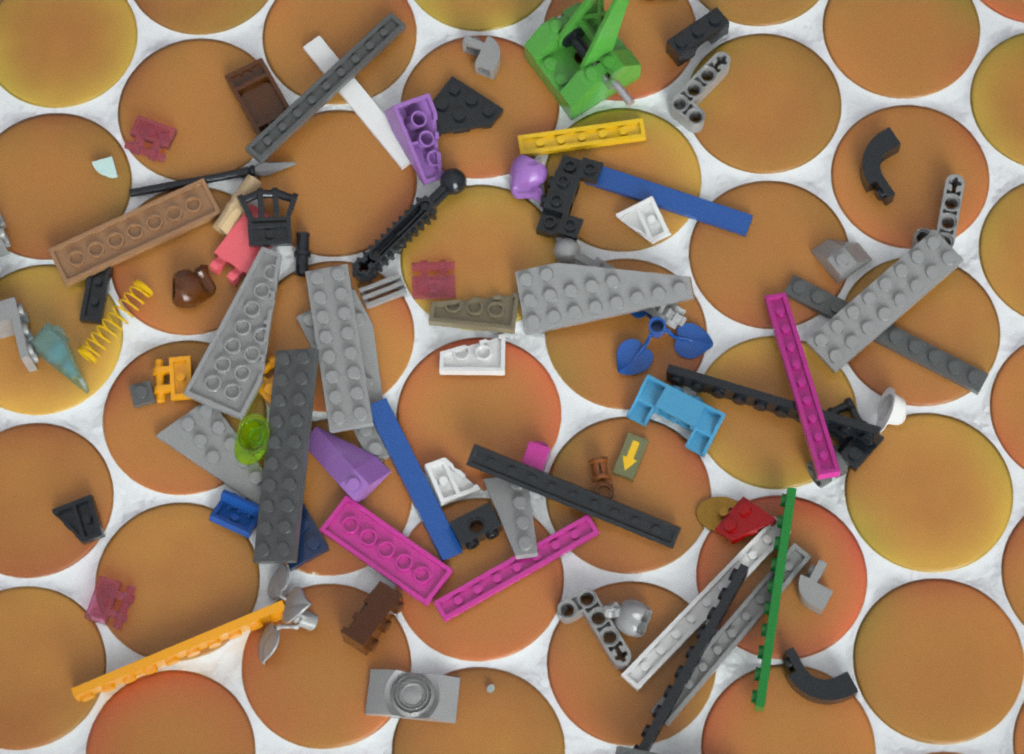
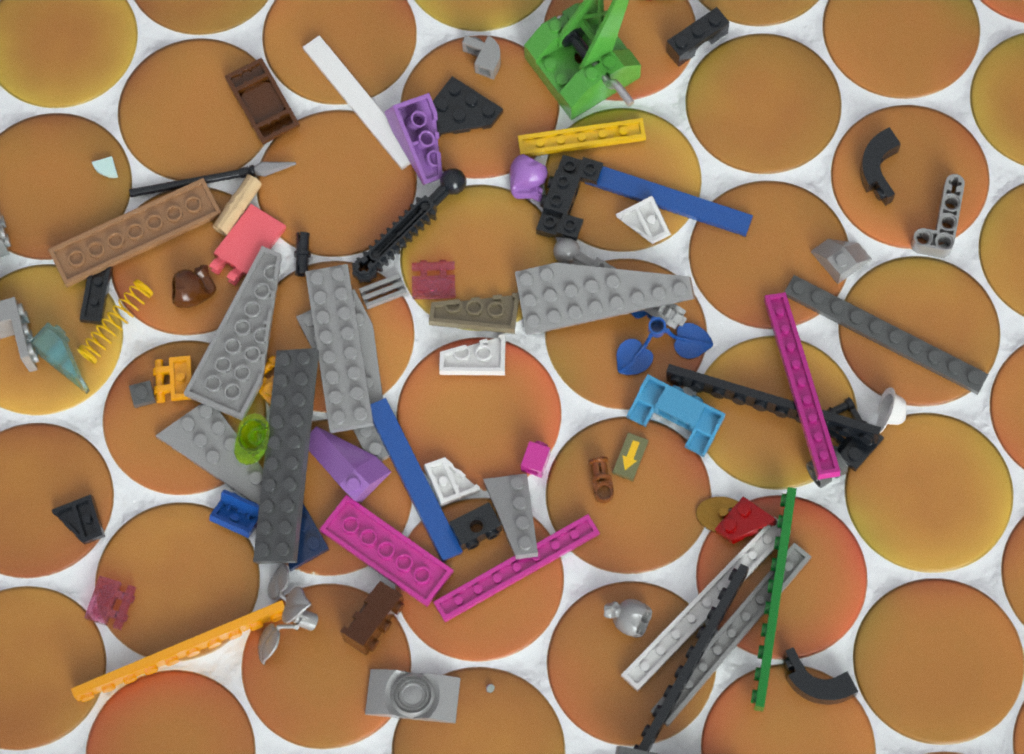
(151, 132): clear pink plate -> none
(268, 230): black plate -> none
(325, 88): dark grey plate -> none
(573, 496): black plate -> none
(599, 630): light grey beam -> none
(703, 88): light grey beam -> none
(810, 592): light grey brick -> none
(884, 301): light grey plate -> none

